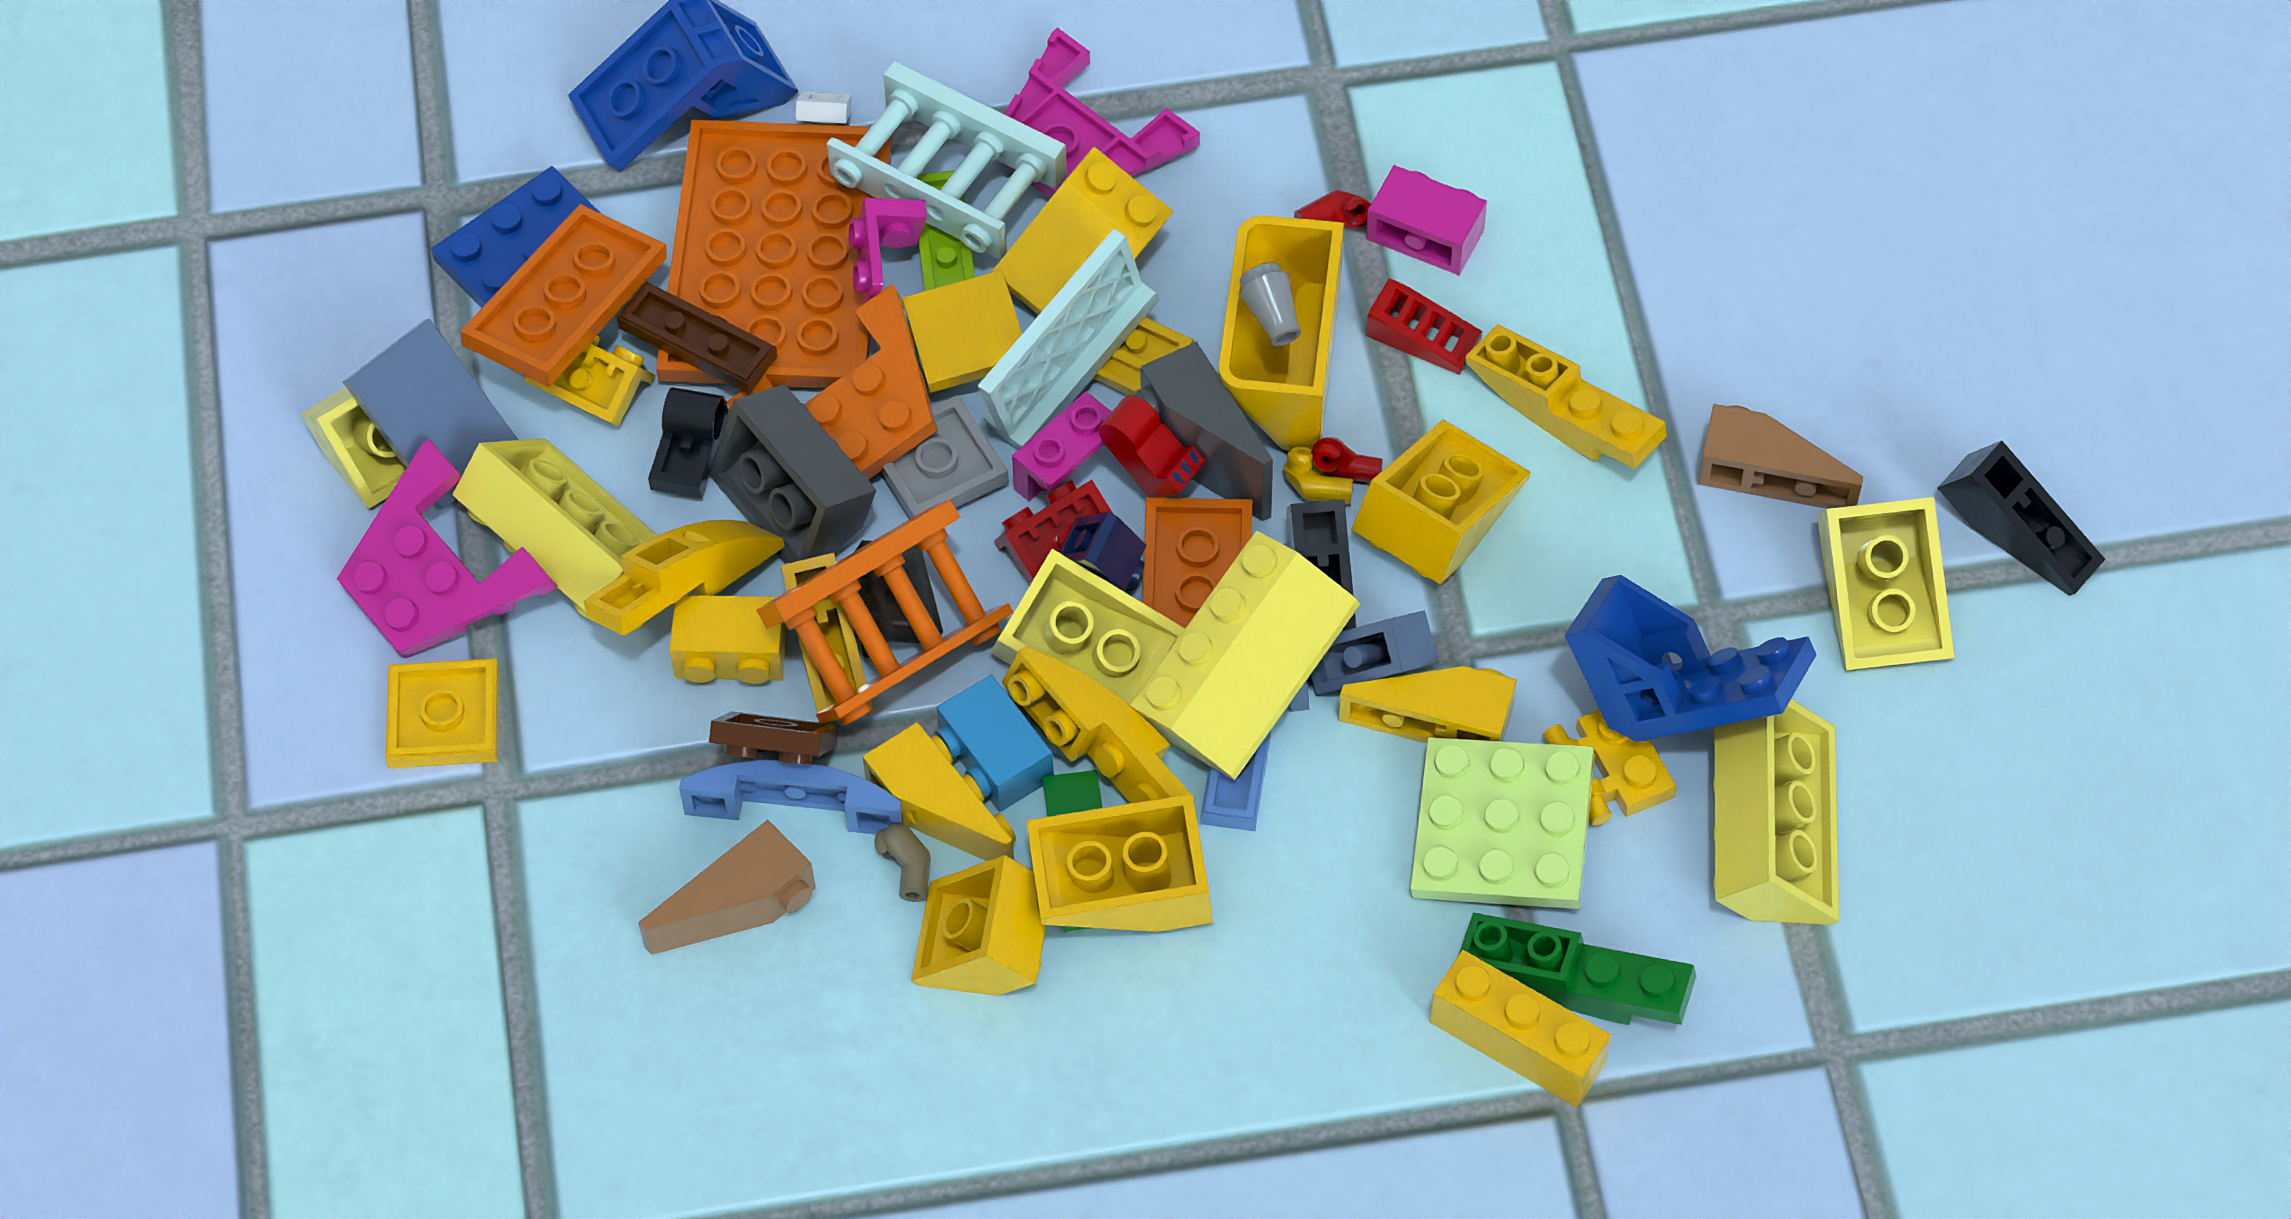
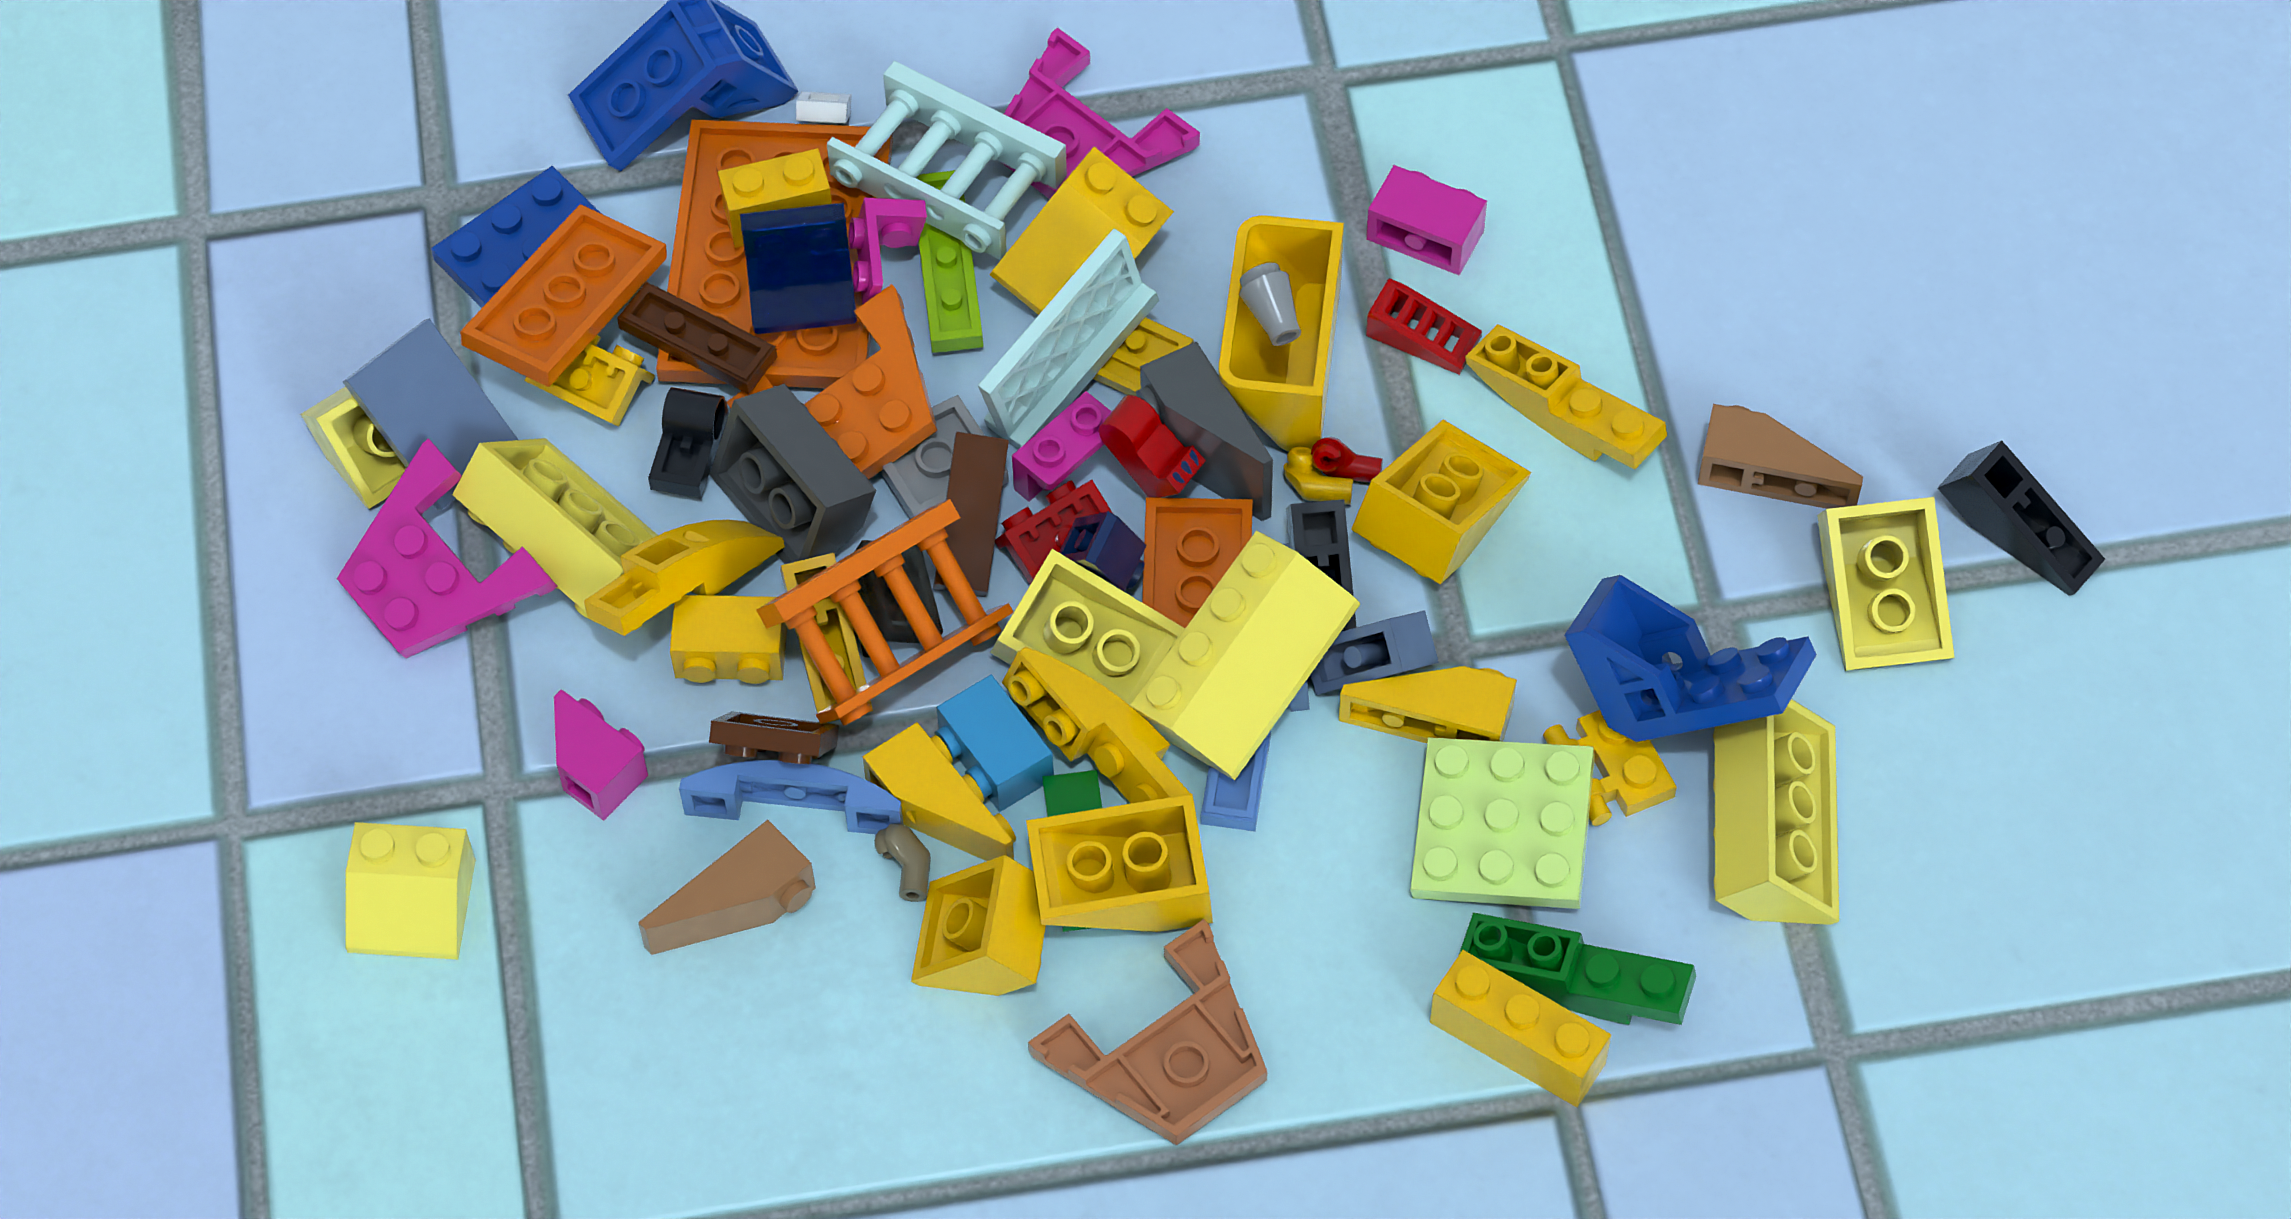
(407, 890): none -> light yellow slope
(442, 713): yellow tile -> none
(594, 758): none -> dark pink slope
(773, 185): none -> yellow brick
(798, 268): none -> clear blue bracket
(962, 329): yellow tile -> none
(976, 494): none -> reddish brown tile
(1179, 1066): none -> nougat wing
(1337, 207): red arm -> none

